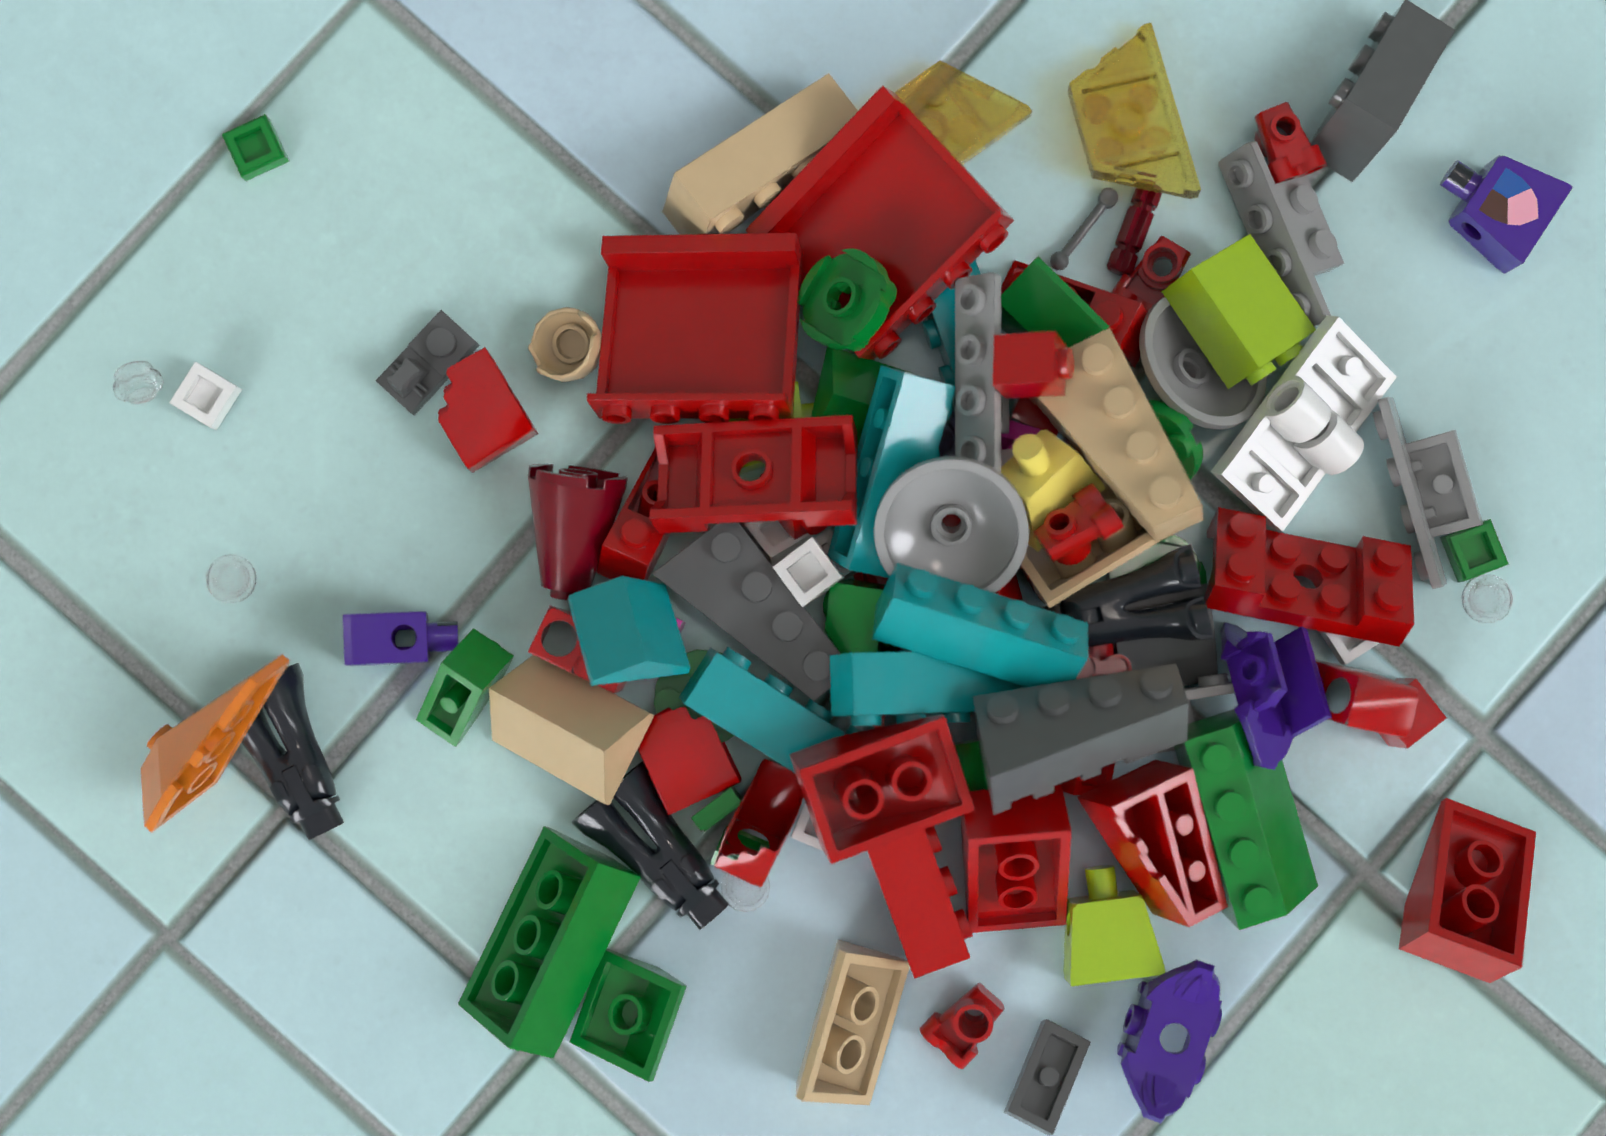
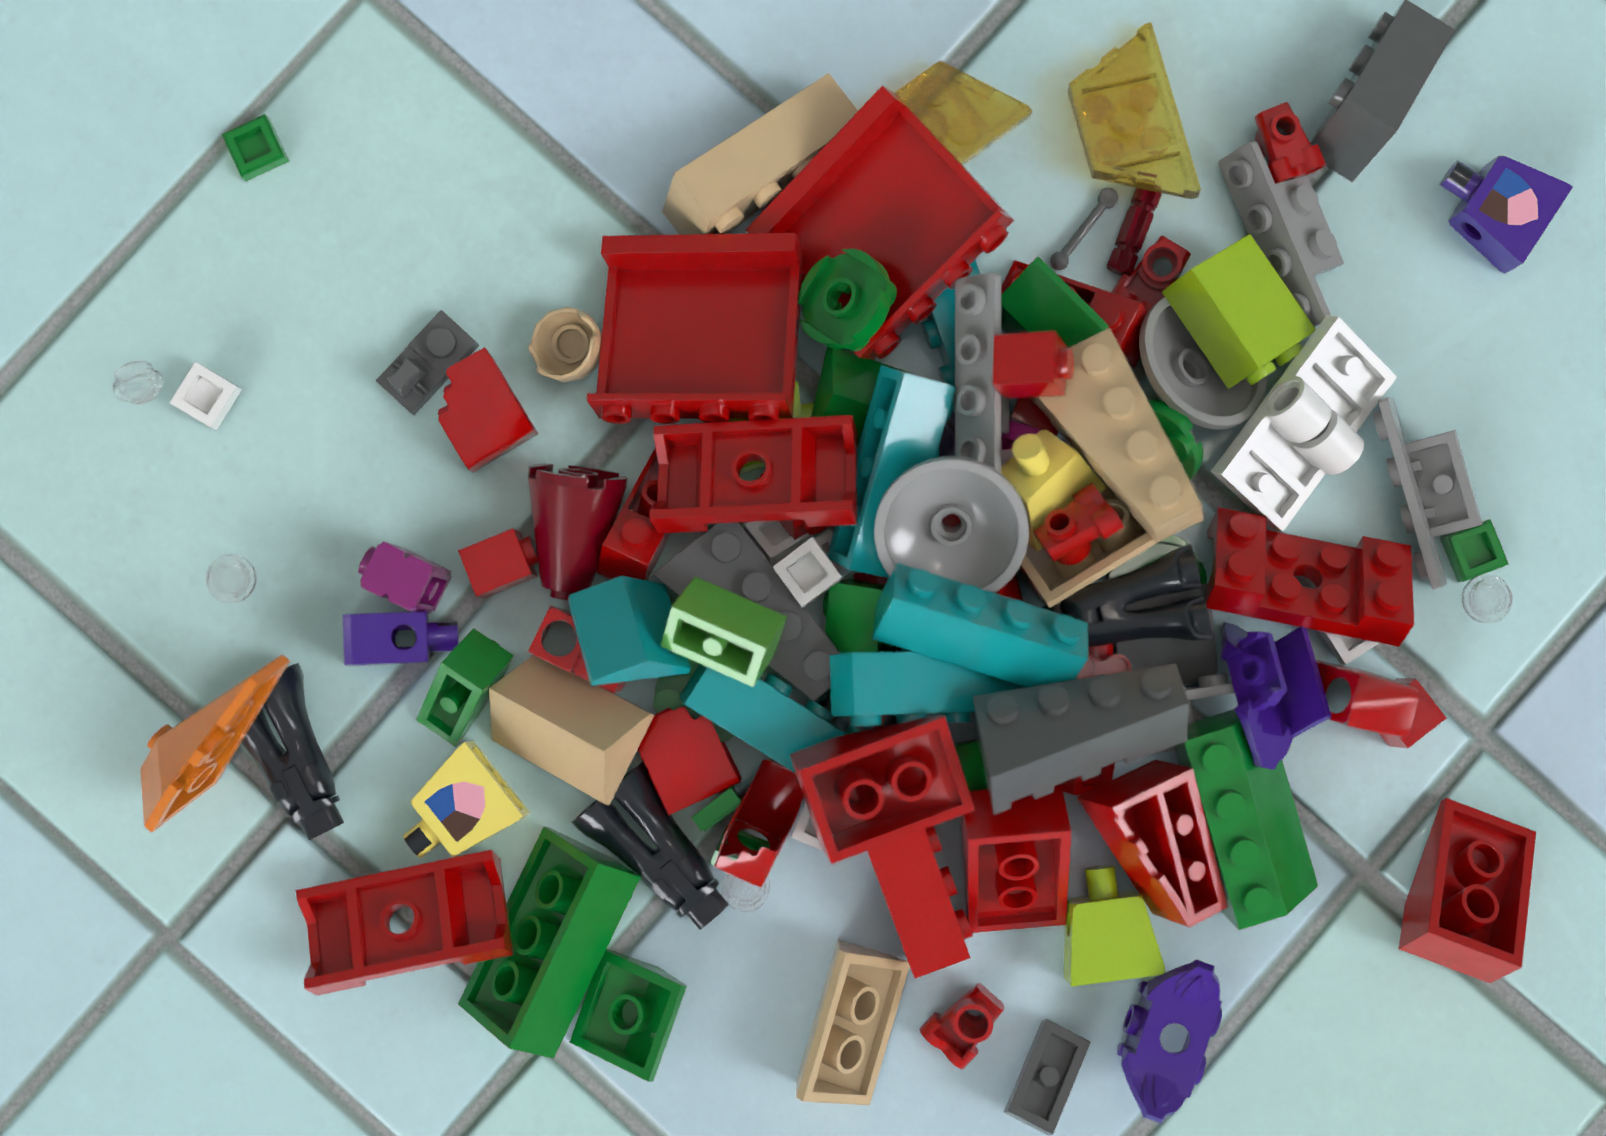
(403, 577): none -> magenta brick
(456, 919): none -> red piece
(463, 804): none -> light yellow torso
(500, 562): none -> red brick
(723, 631): none -> bright green brick

